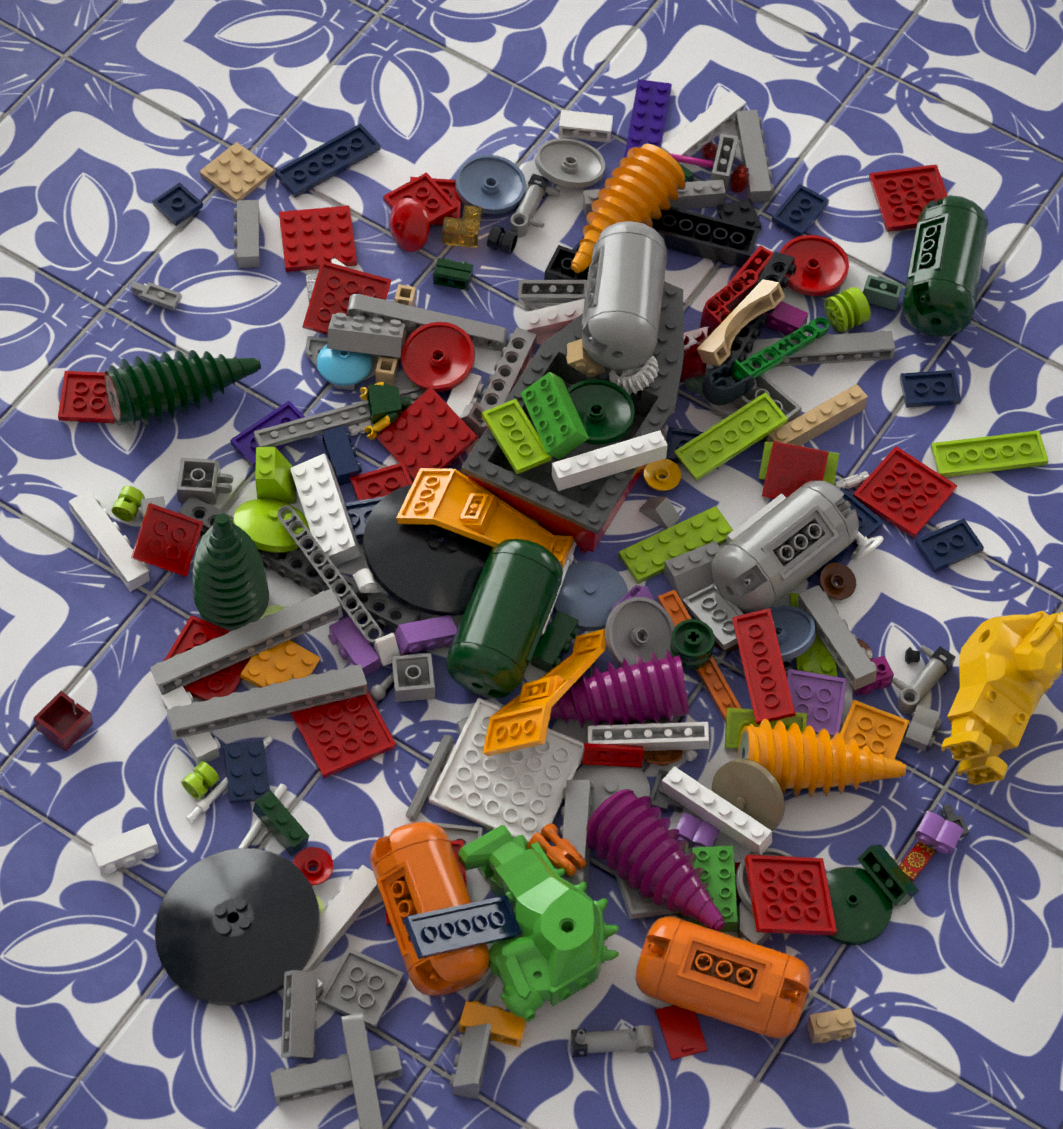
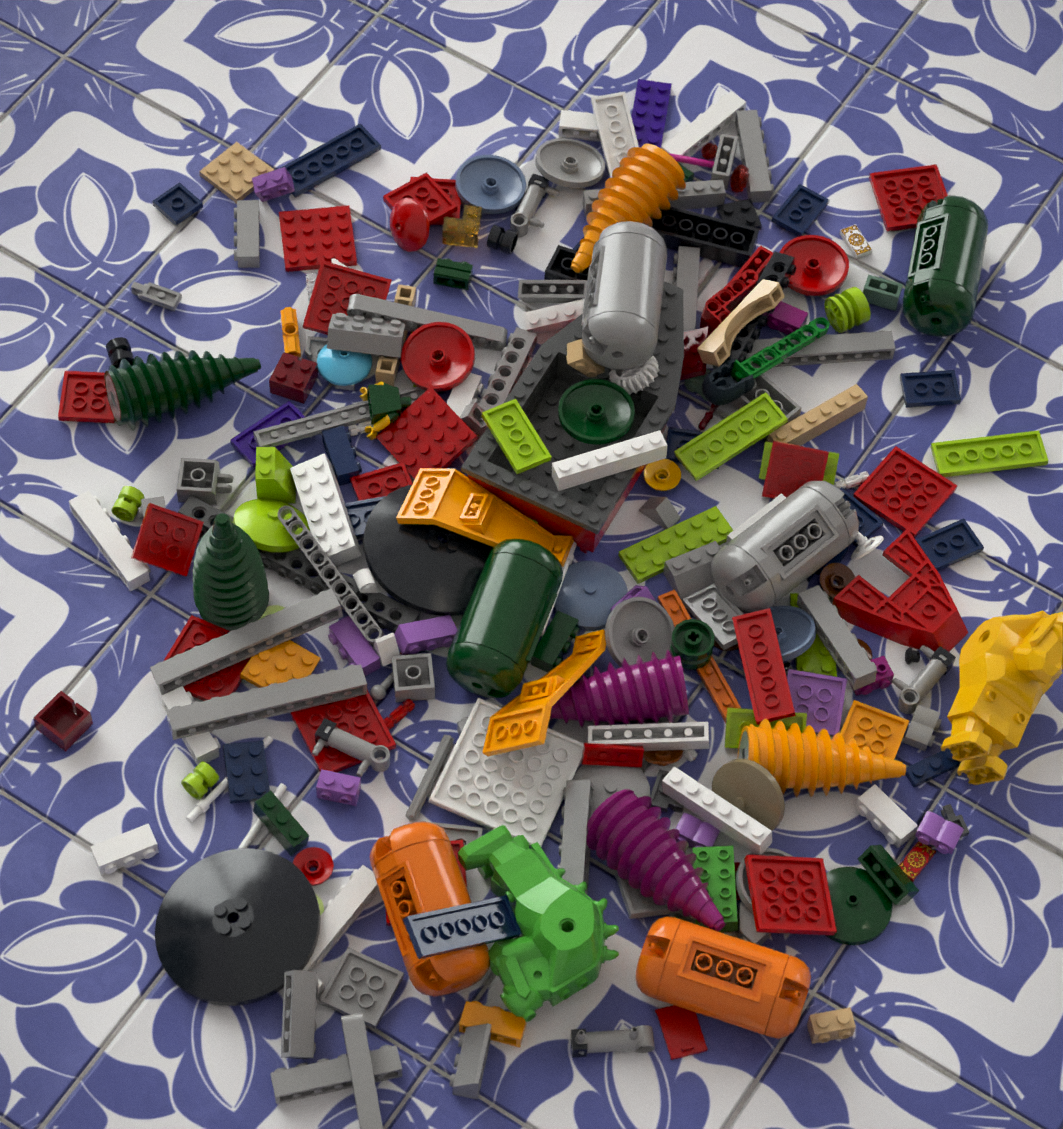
(119, 349): none -> black wheel
(273, 184): none -> medium lavender brick
(290, 331): none -> light orange piece
(293, 377): none -> dark red piece
(331, 736): none -> light grey piece
(338, 787): none -> medium lavender brick
(399, 713): none -> red axle
(554, 415): bright green brick -> none
(563, 854): orange piece -> none
(614, 127): none -> white plate
(687, 279): none -> light grey brick
(708, 416): none -> dark red piece
(855, 241): none -> tile
(886, 816): none -> white brick
(915, 613): none -> red piece
(931, 767): none -> dark blue plate

